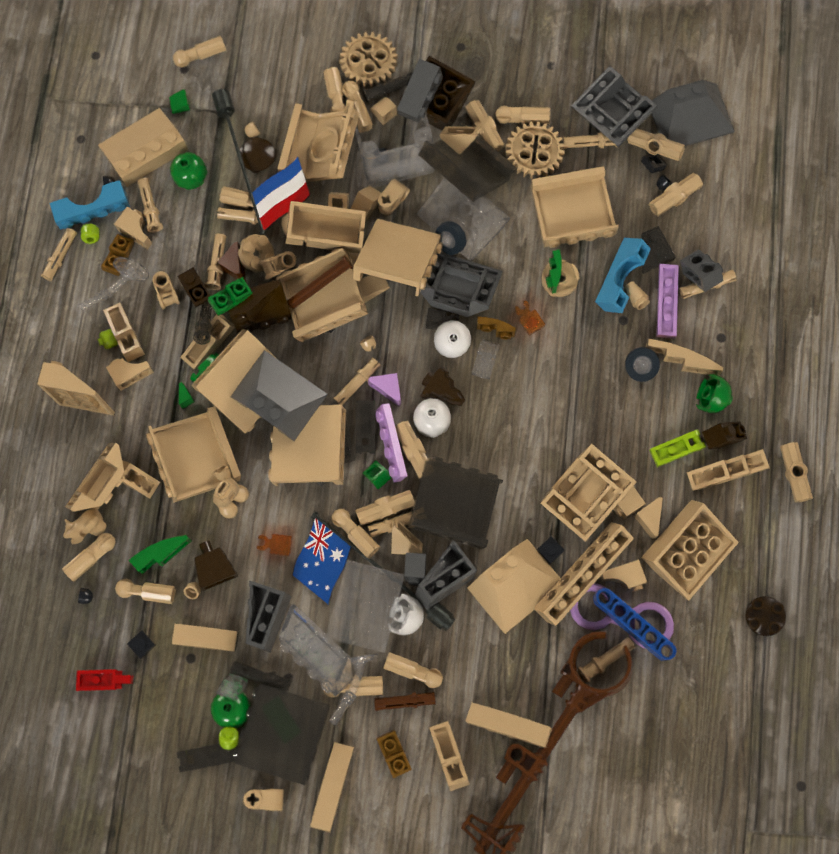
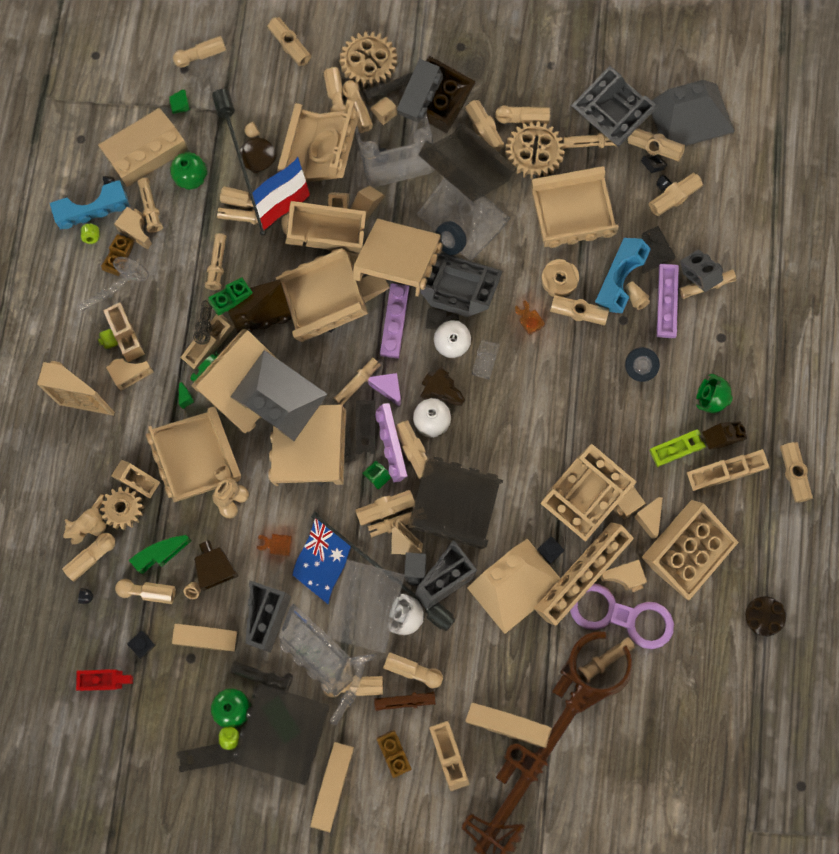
(49, 273): tan pin -> none
(99, 481): tan slope -> none
(131, 512): none -> tan gear
(165, 293): tan piece -> none
(194, 287): dark brown slope -> none
(231, 263): reddish brown slope -> none
(232, 687): clear slope -> none
(248, 247): tan plate -> none
(268, 799): tan piece -> none
(275, 265): tan piece -> none
(294, 48): none -> tan piece
(320, 283): reddish brown axle -> none
(359, 537): tan piece -> none
(368, 343): tan hinge -> none
(392, 197): tan piece -> none
(394, 320): none -> lavender plate
(459, 137): tan slope -> none
(503, 329): pearl gold slope -> none
(554, 274): green slope -> none
(591, 312): none -> tan piece
(644, 627): blue beam -> none
(689, 359): tan slope -> none

